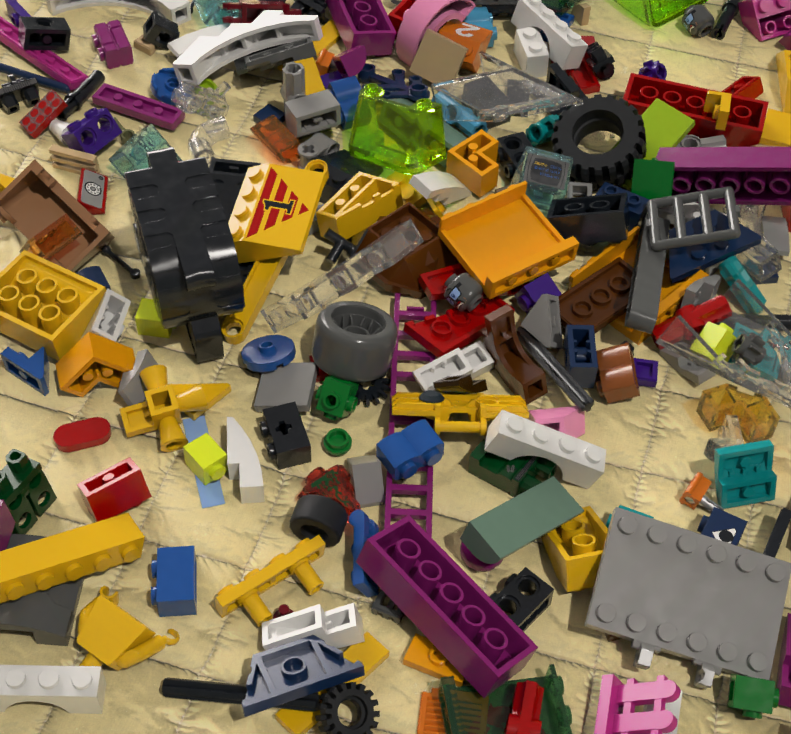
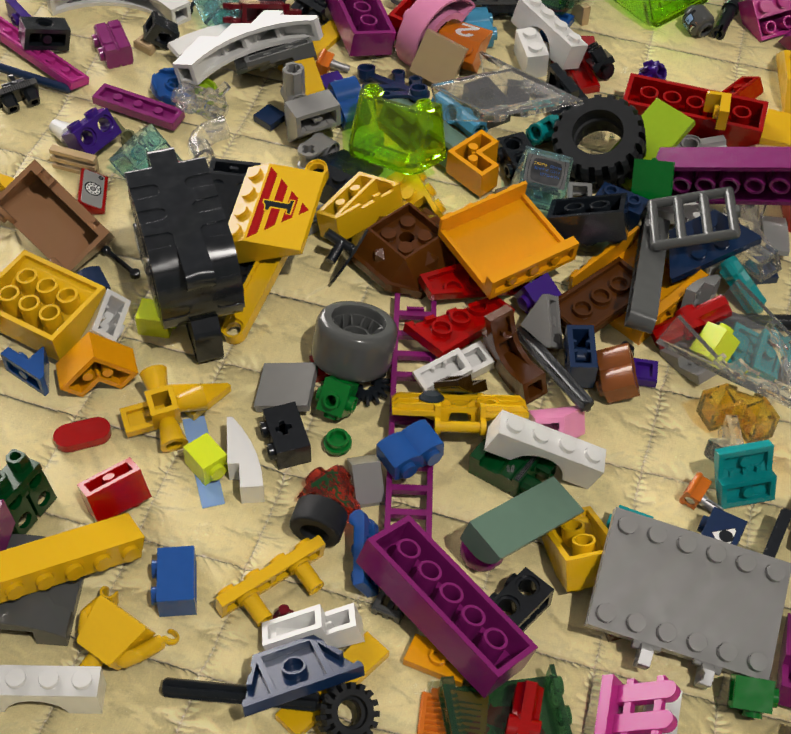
(43, 113): red tile -> none
(53, 238): clear orange brick -> none
(81, 93): black pin -> none
(131, 385): light grey slope -> none
(268, 352): blue plate -> none
(277, 139): clear orange brick -> none
(344, 277): clear arch -> none
(351, 61): magenta brick -> none
(439, 186): white slope -> none
(463, 292): dark grey head -> none
(749, 348): dark grey gear -> none

